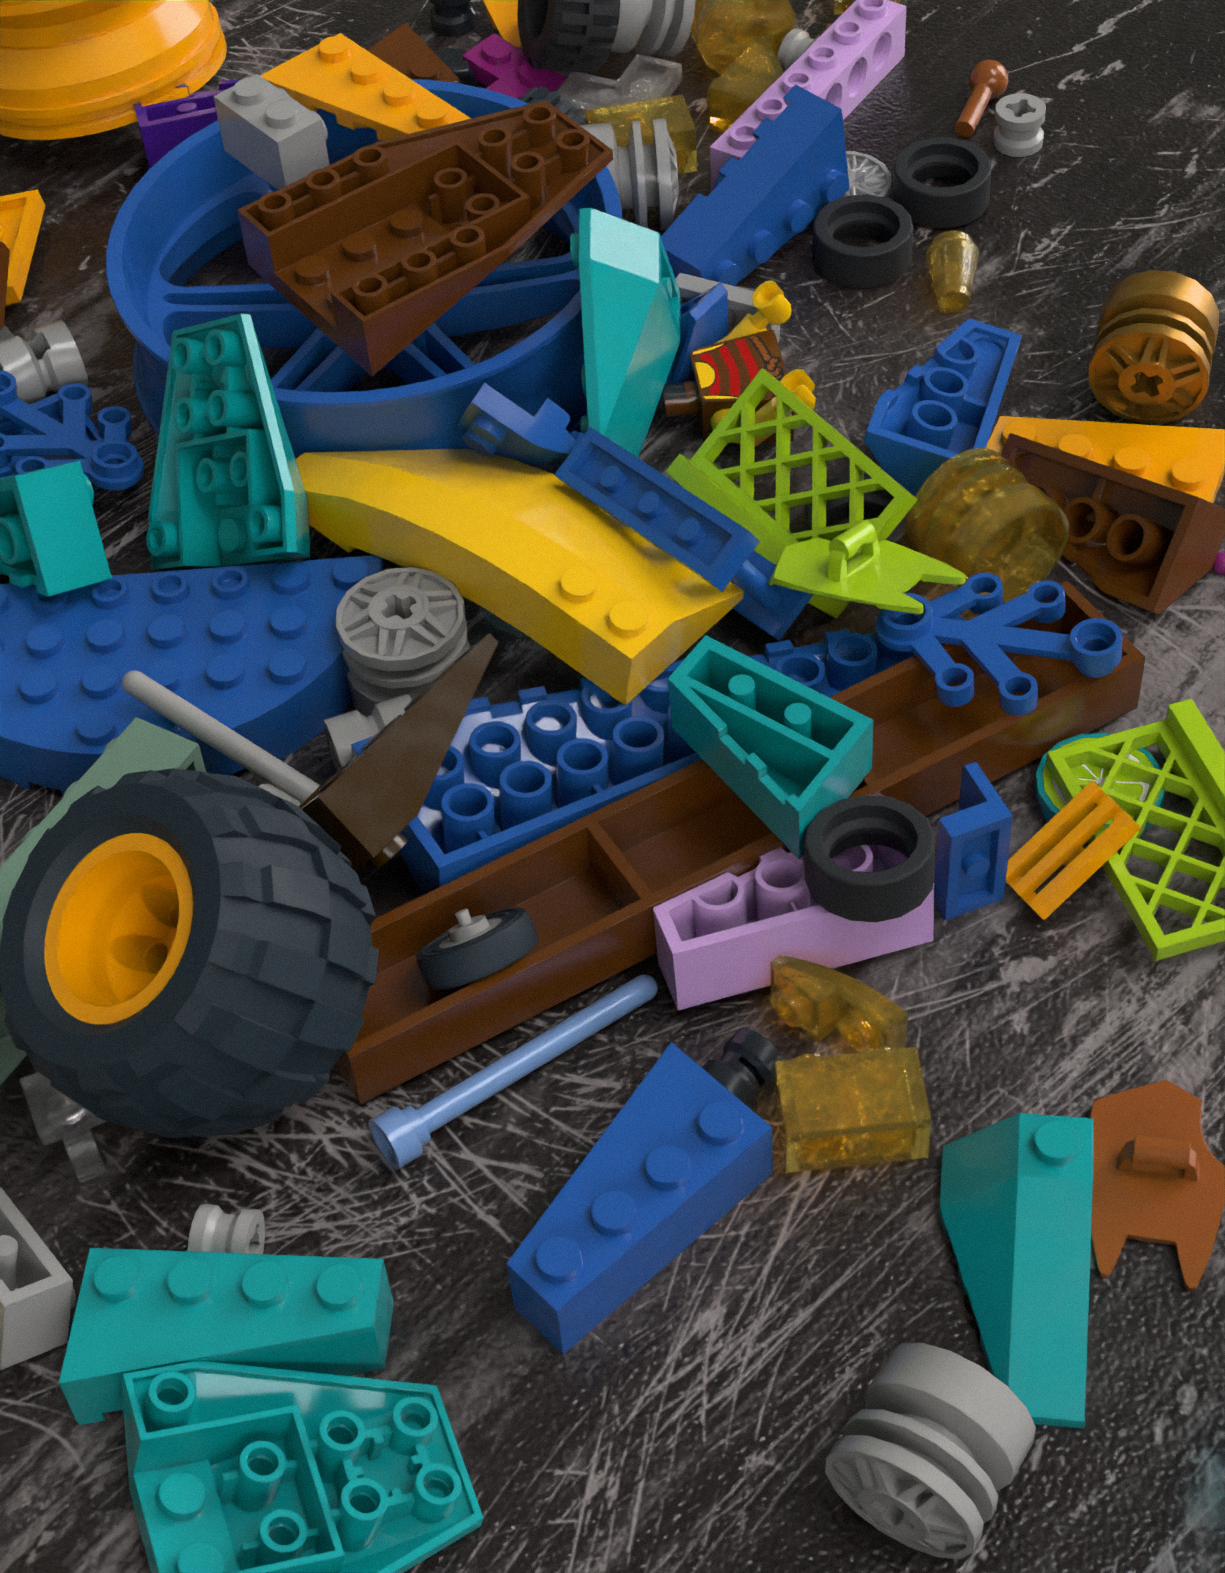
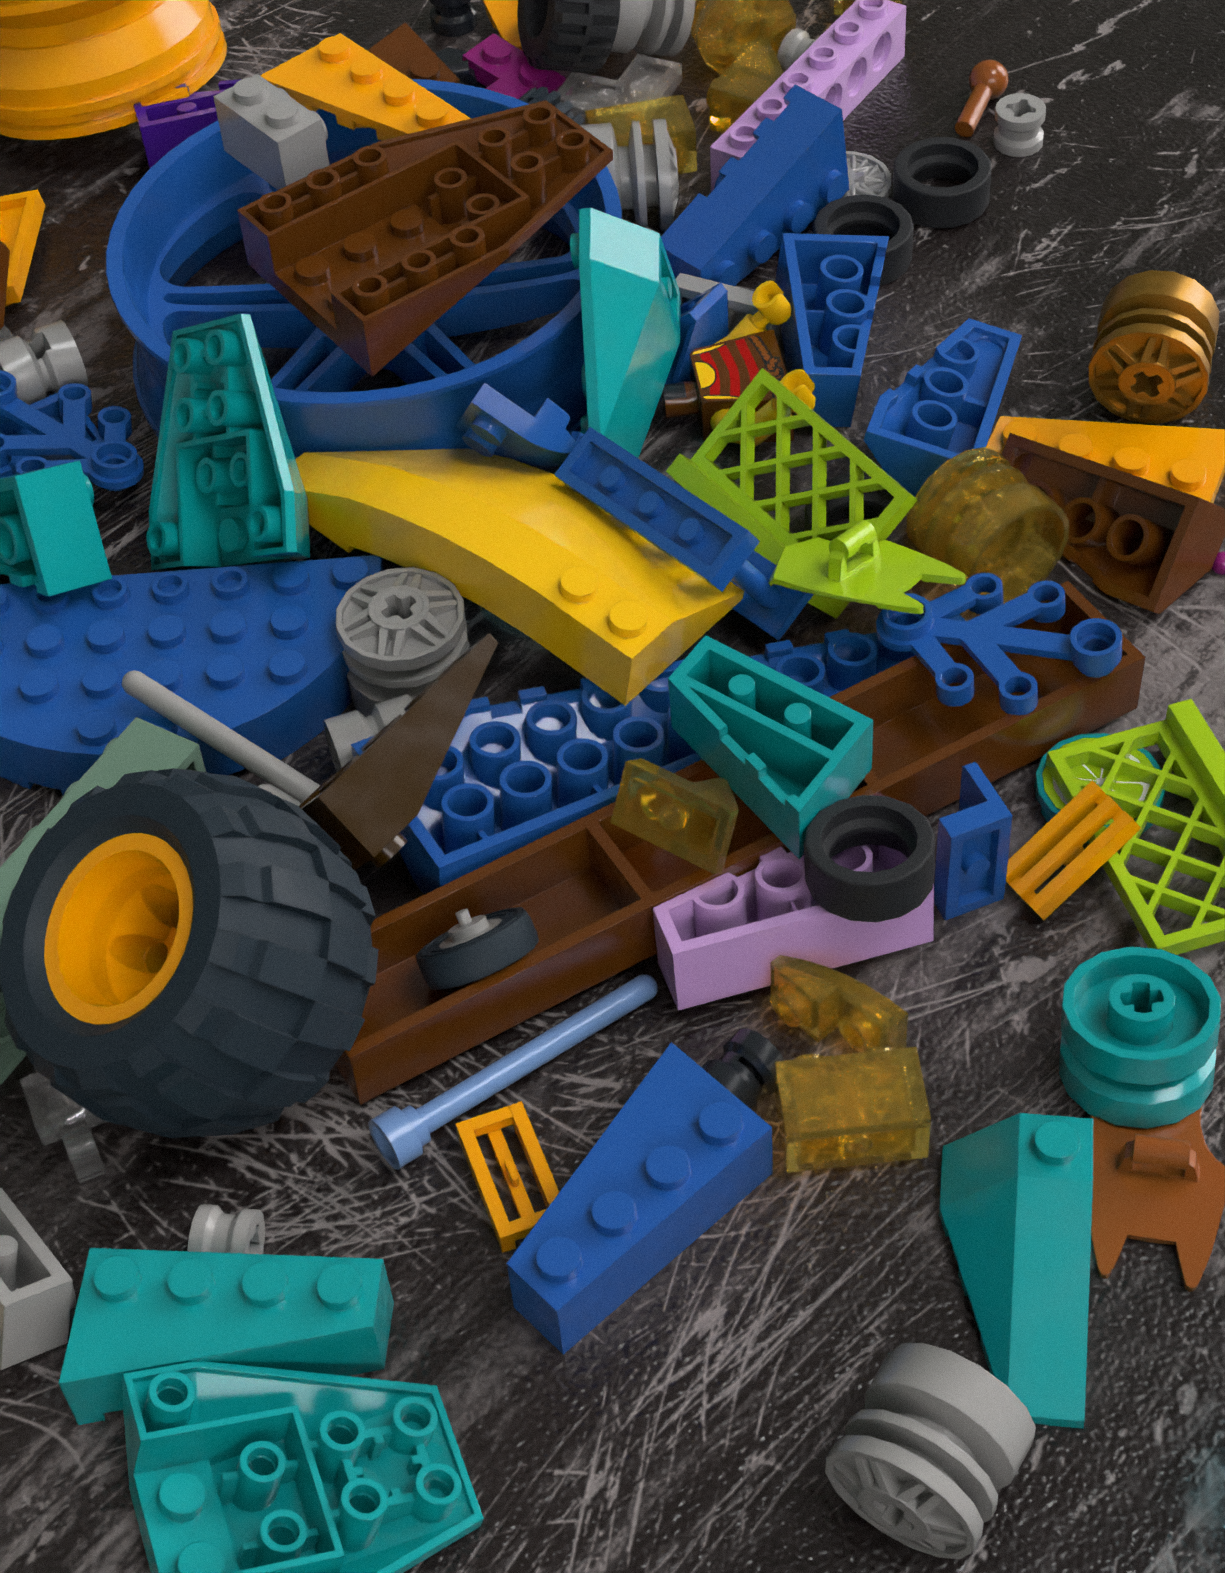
(491, 1124): none -> light orange tile
(676, 813): none -> clear yellow slope
(833, 304): none -> blue wedge
(952, 267): clear yellow cone -> none
(1139, 1037): none -> teal wheel

